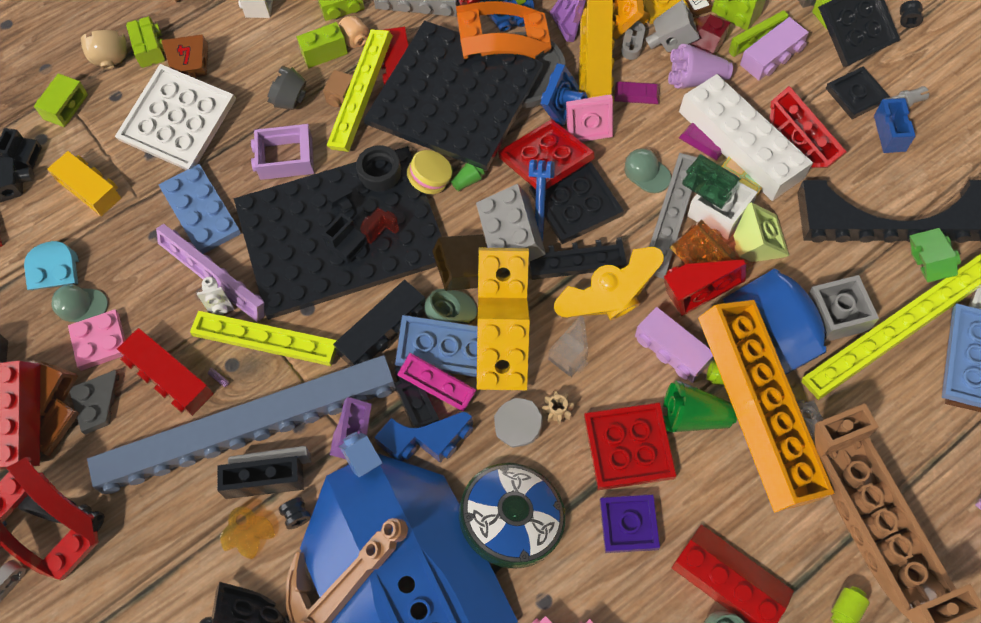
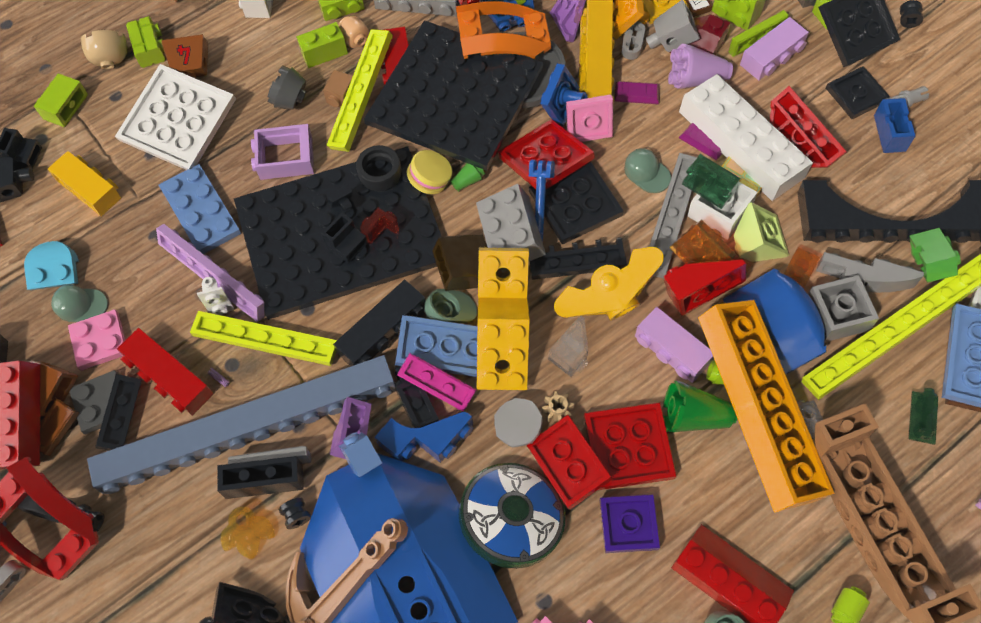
(118, 412): none -> black plate
(569, 462): none -> red plate
(801, 266): none -> clear orange hinge
(877, 277): none -> light grey slope
(923, 416): none -> clear green hinge

